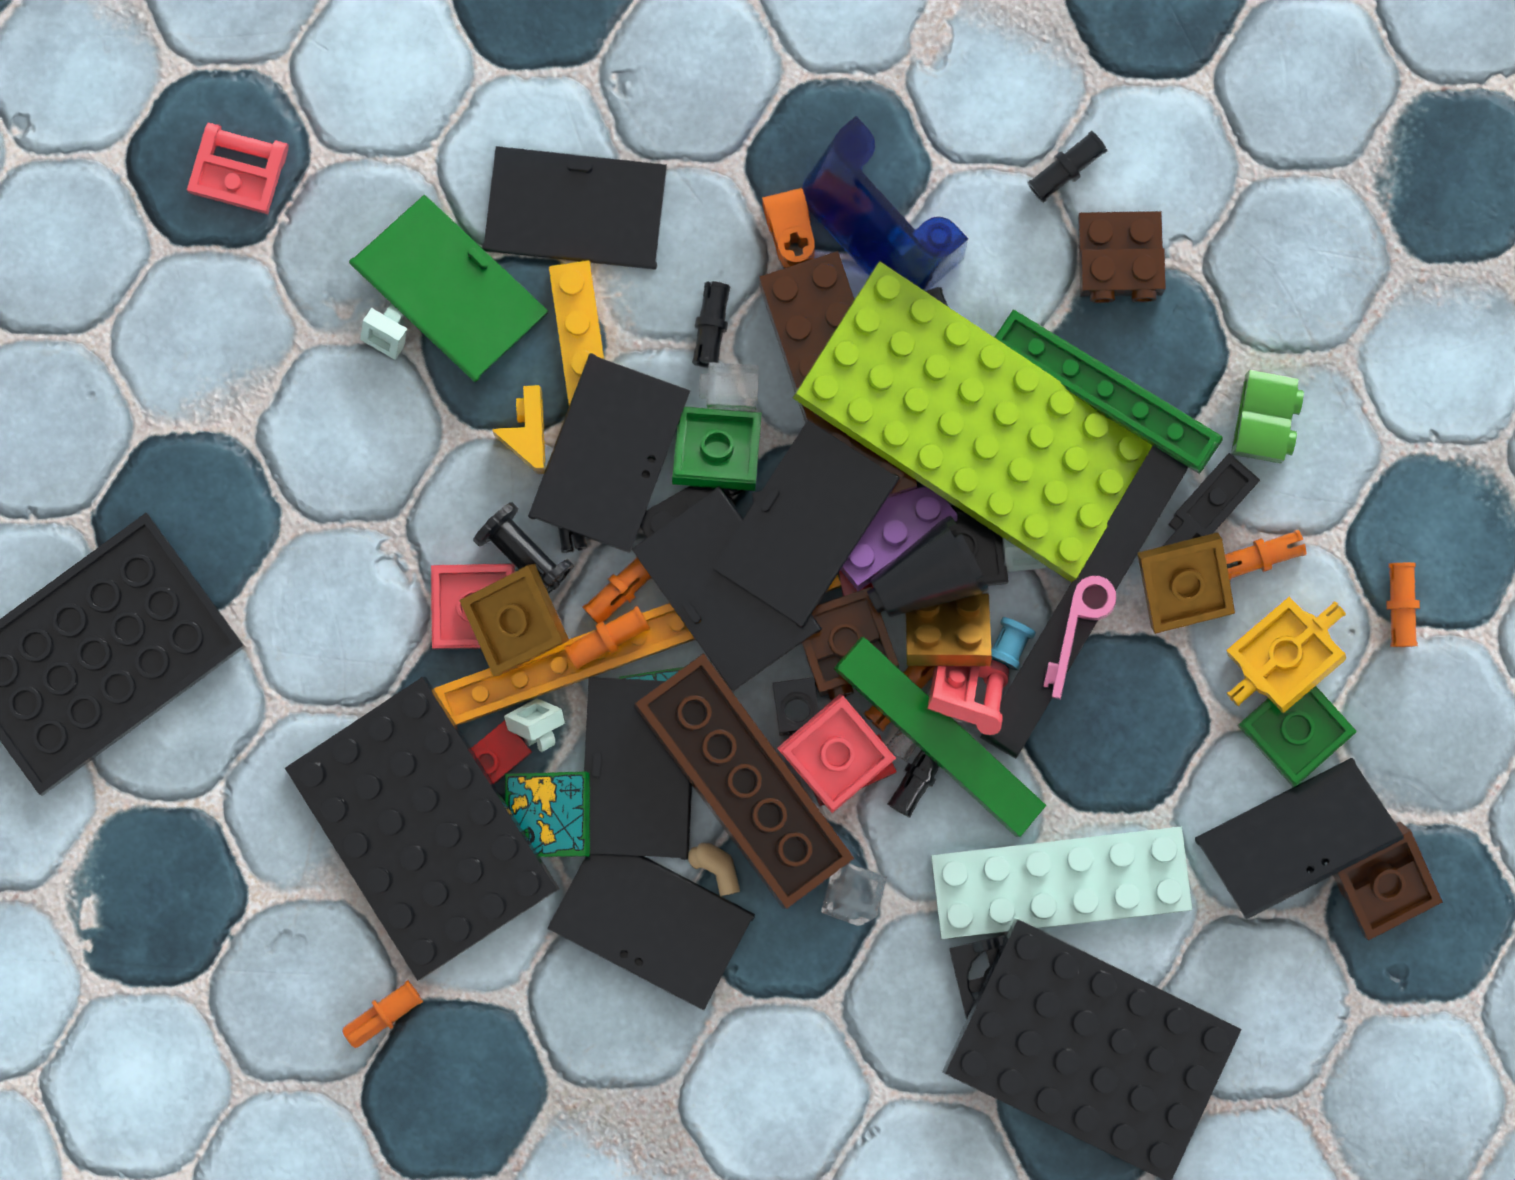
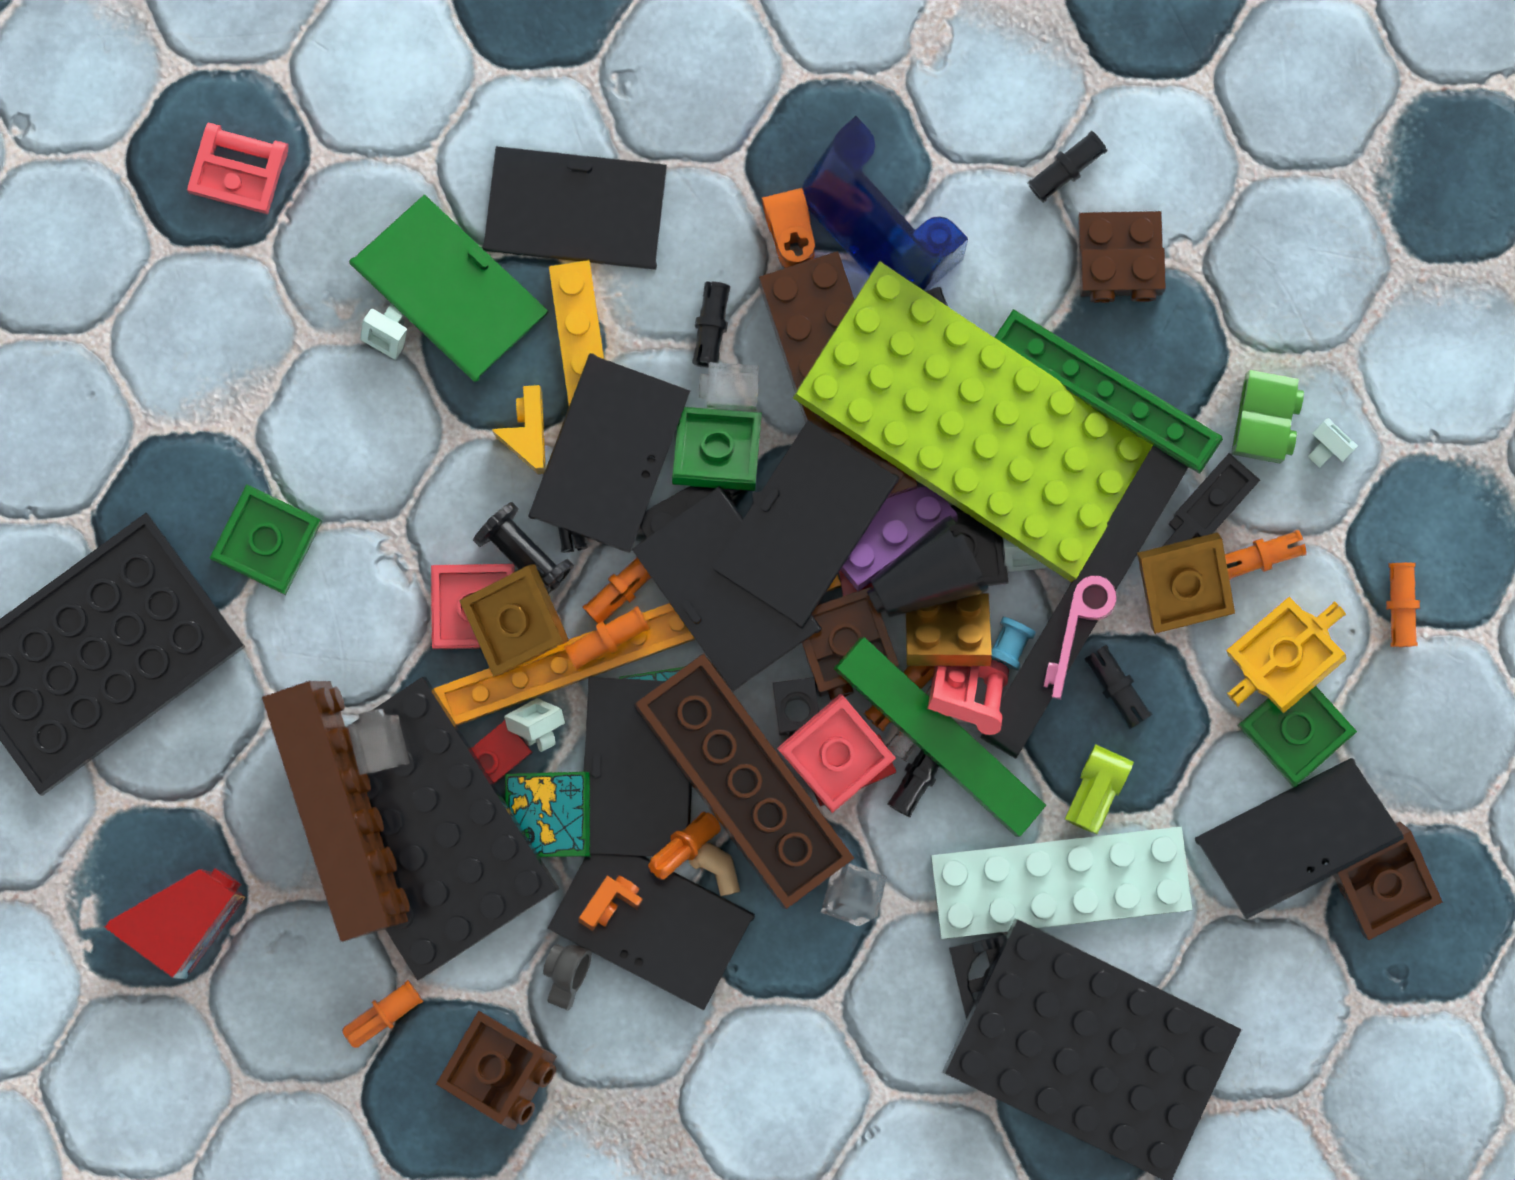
(180, 921): none -> red slope
(266, 539): none -> green tile
(336, 809): none -> reddish brown brick
(378, 742): none -> clear brick
(498, 1071): none -> reddish brown plate
(568, 970): none -> dark grey piece
(601, 906): none -> orange bracket
(684, 845): none -> orange axle
(1101, 781): none -> lime piece
(1118, 686): none -> black pin
(1332, 442): none -> light aqua tile

